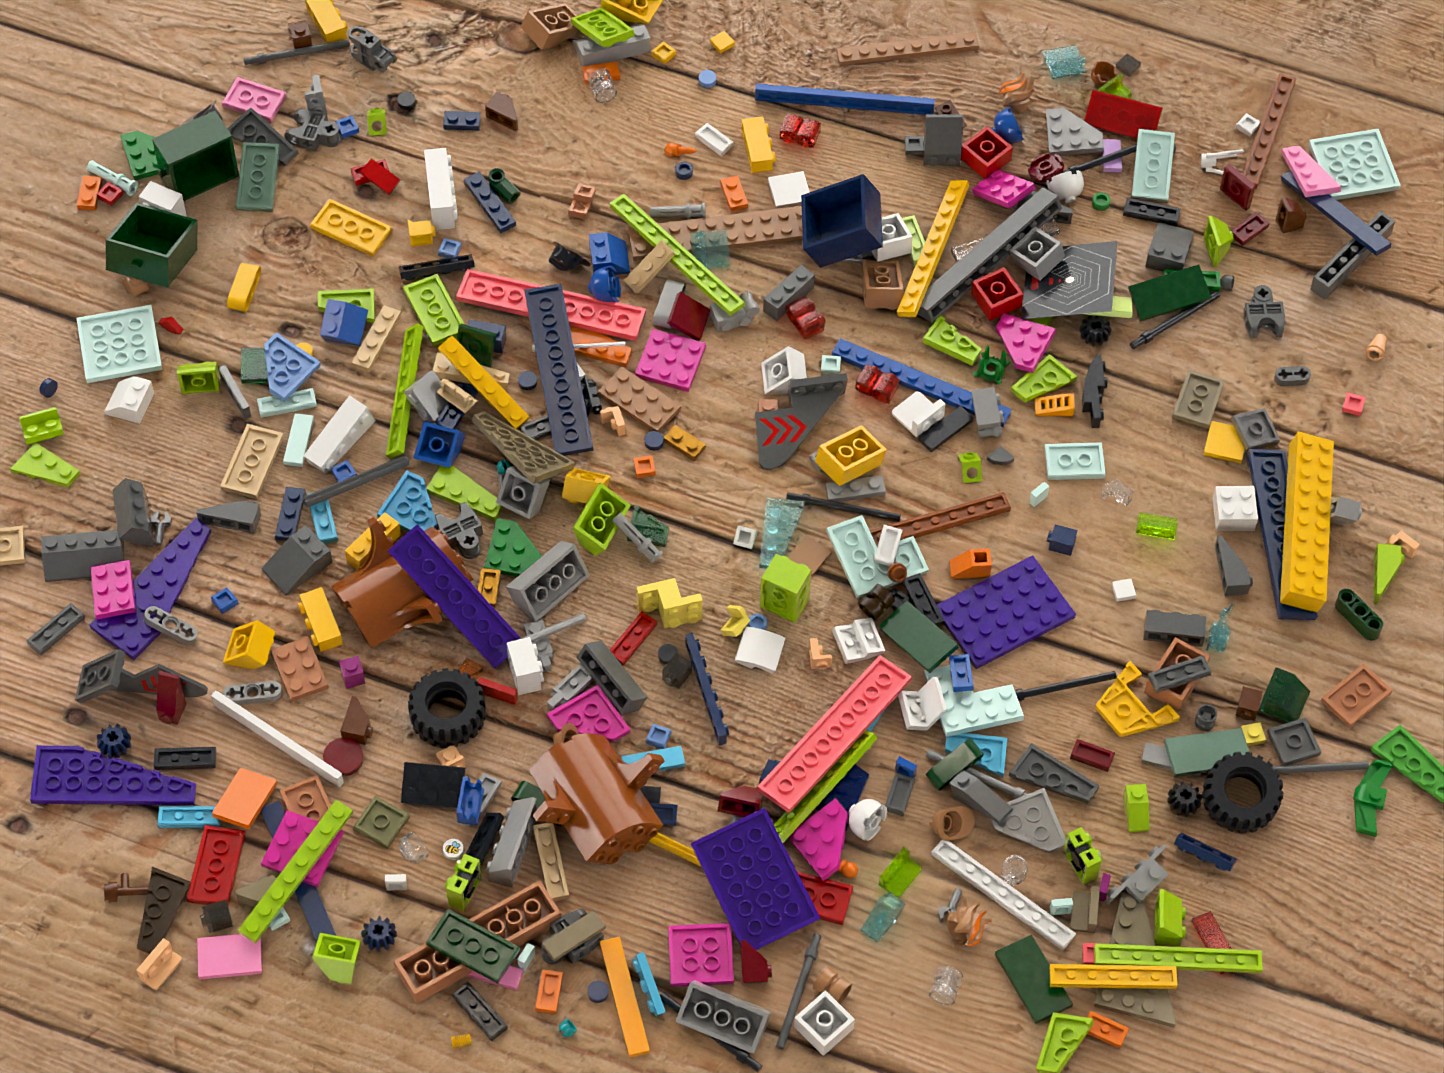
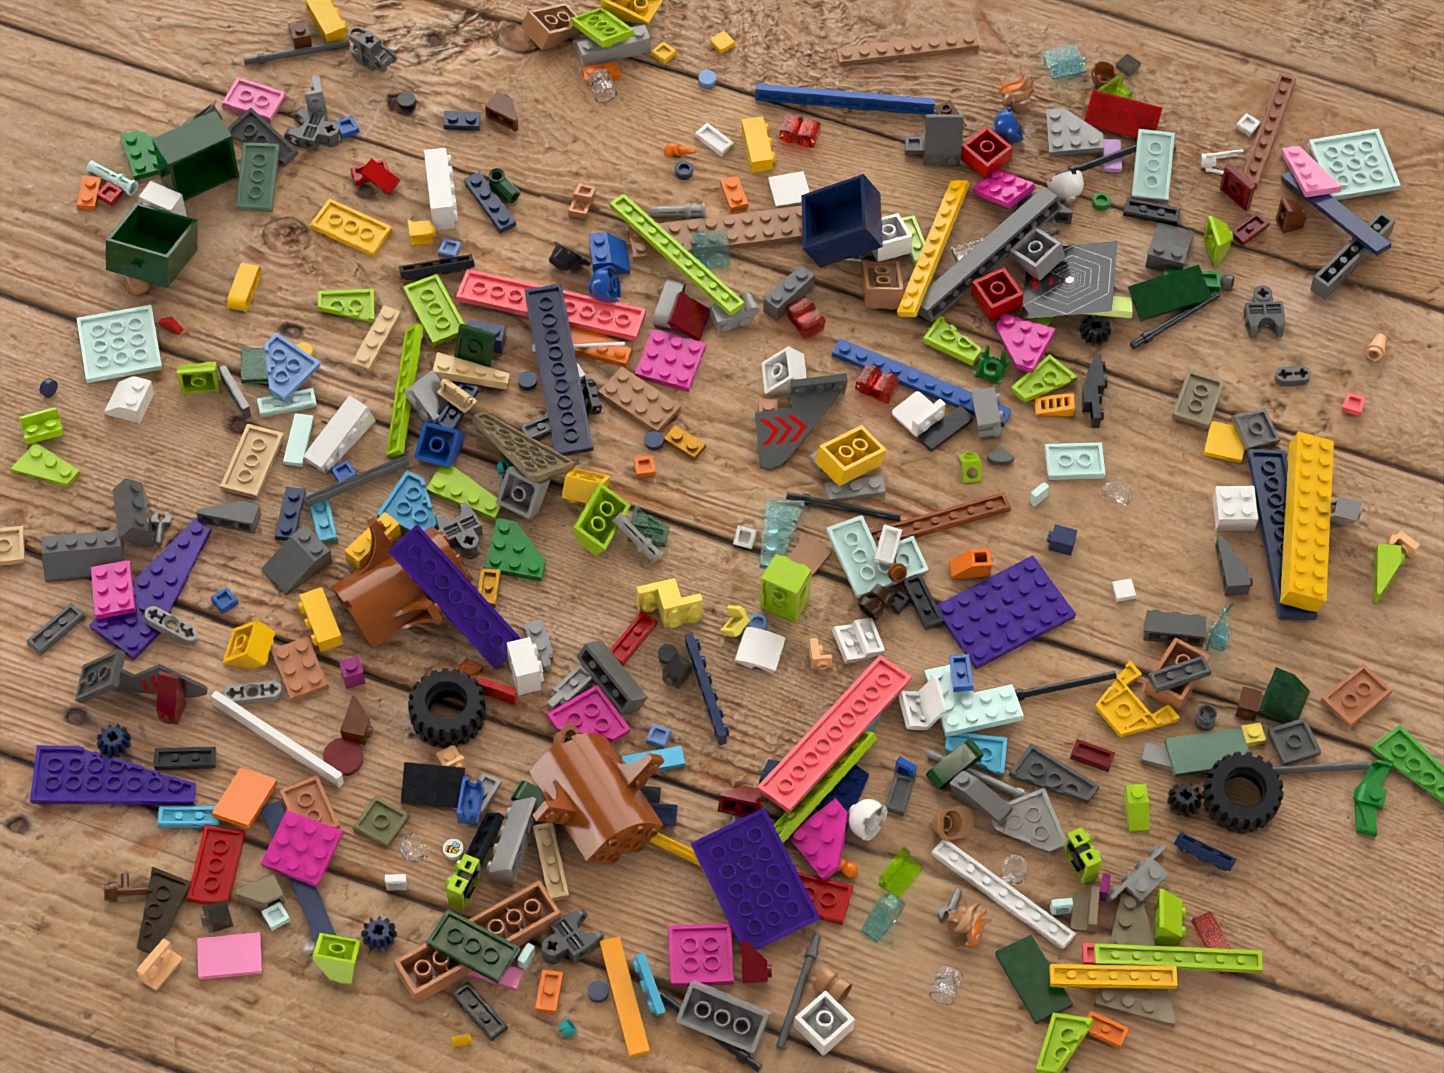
(295, 871): lime plate -> none
(343, 322): blue slope -> none
(373, 115): lime bracket -> none
(483, 382): yellow plate -> none
(548, 580): light grey slope -> none
(556, 628): light grey bar -> none
(573, 936): dark tan tile -> none
(614, 416): light nougat bracket -> none
(649, 266): tan plate -> none
(830, 365): light aqua tile -> none
(918, 636): dark green tile -> none
(1045, 167): dark red tile -> none
(1156, 526): clear neon green panel -> none
(1360, 623): dark green beam -> none

